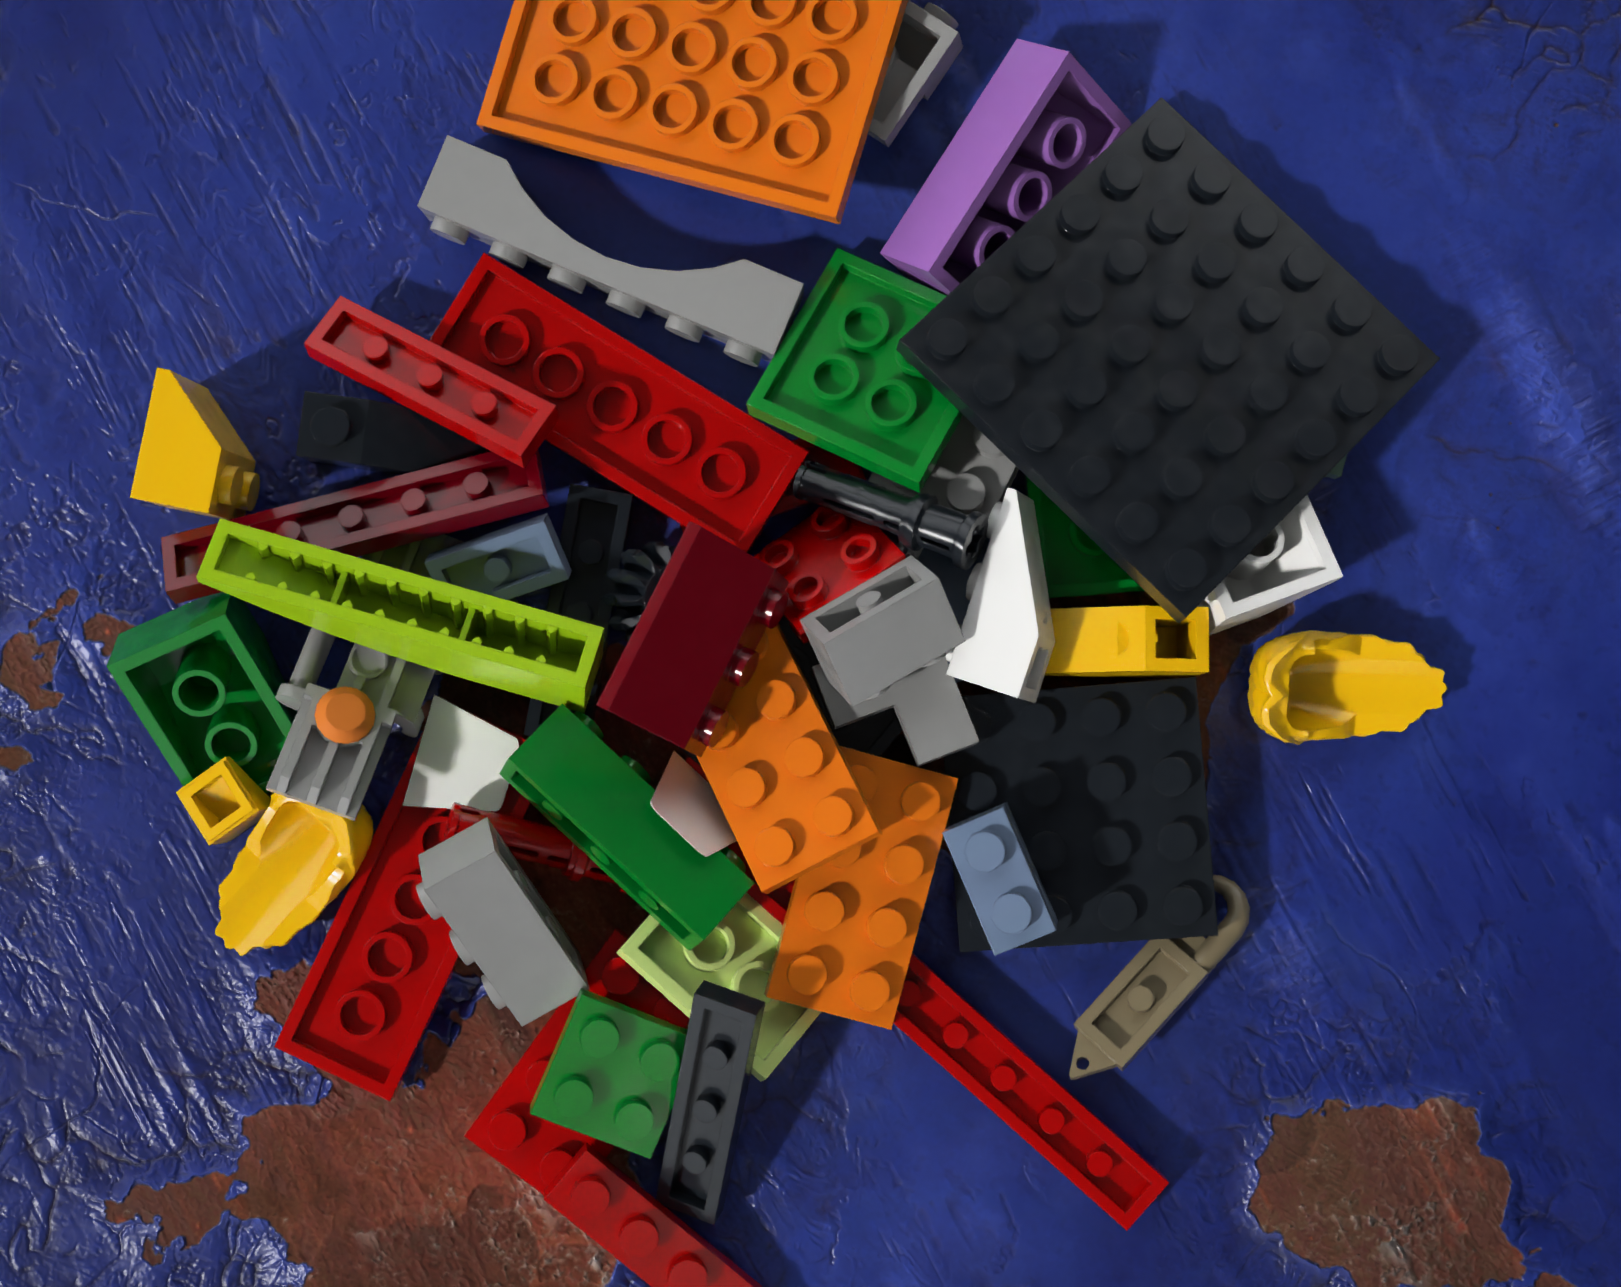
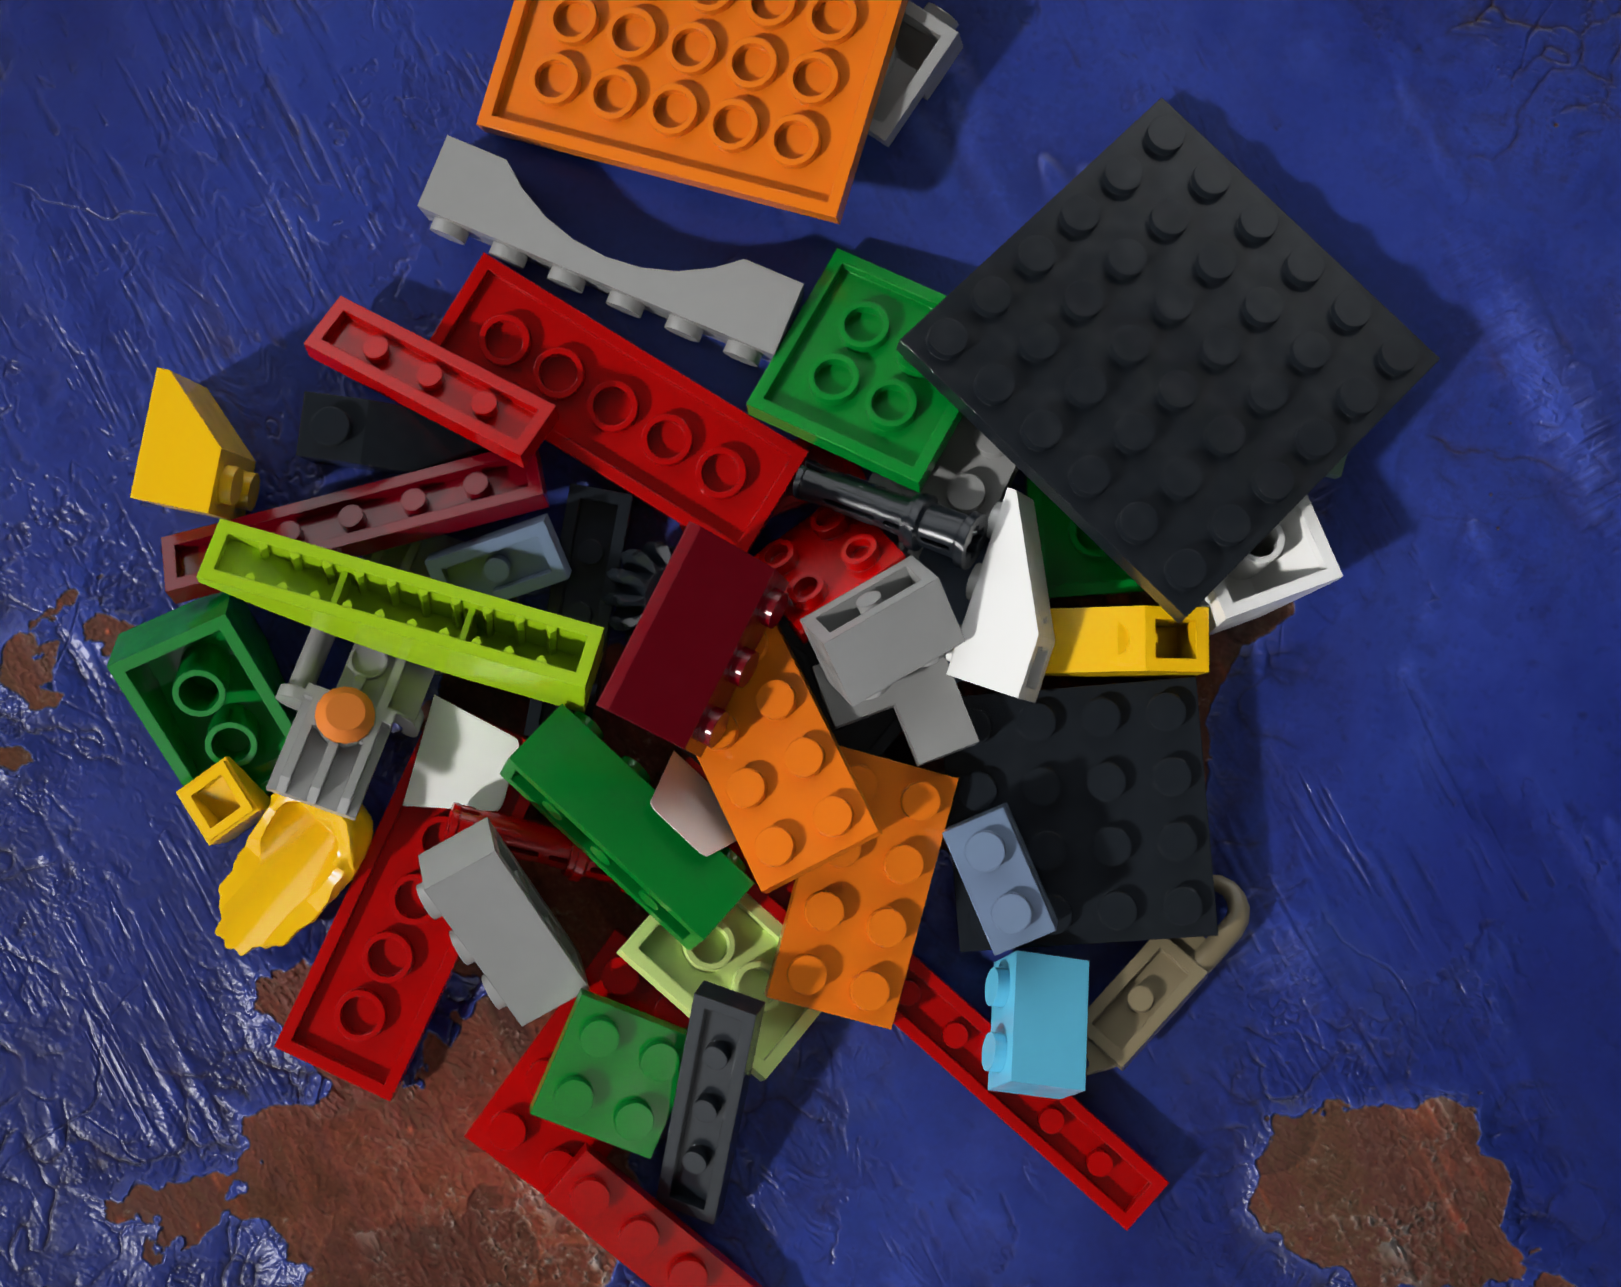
(1009, 158): medium lavender slope -> none
(1037, 1025): none -> medium azure brick
(1339, 686): yellow hair -> none

